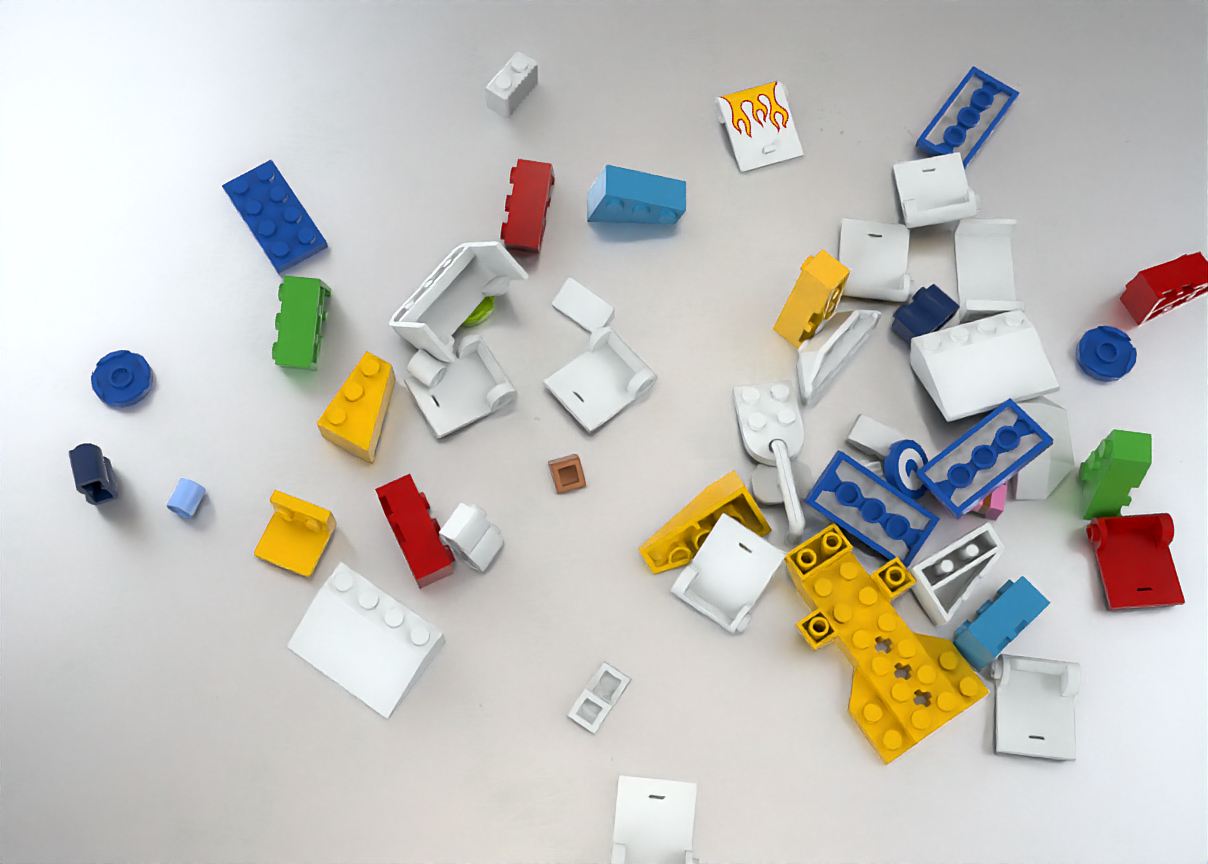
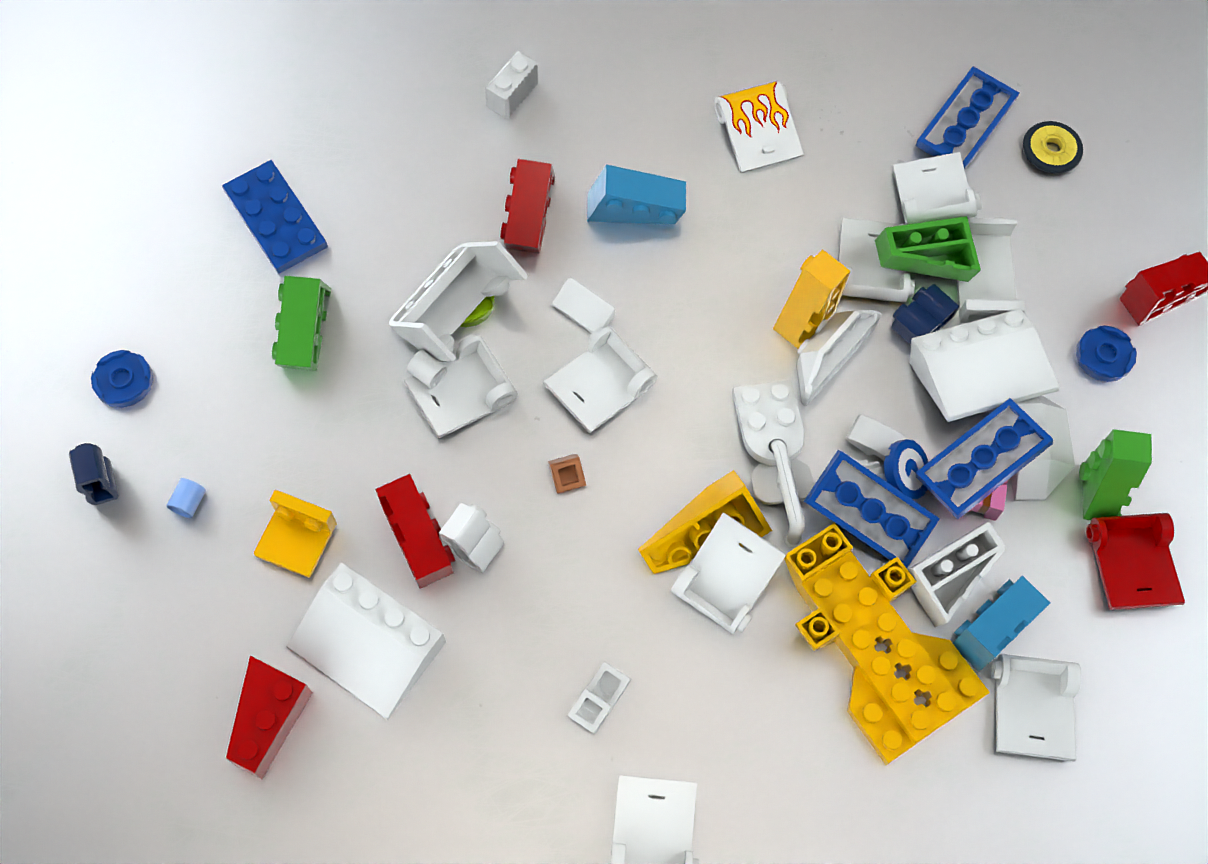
(264, 716): none -> red wedge
(359, 408): yellow wedge -> none
(930, 248): none -> bright green wedge
(1055, 132): none -> wheel

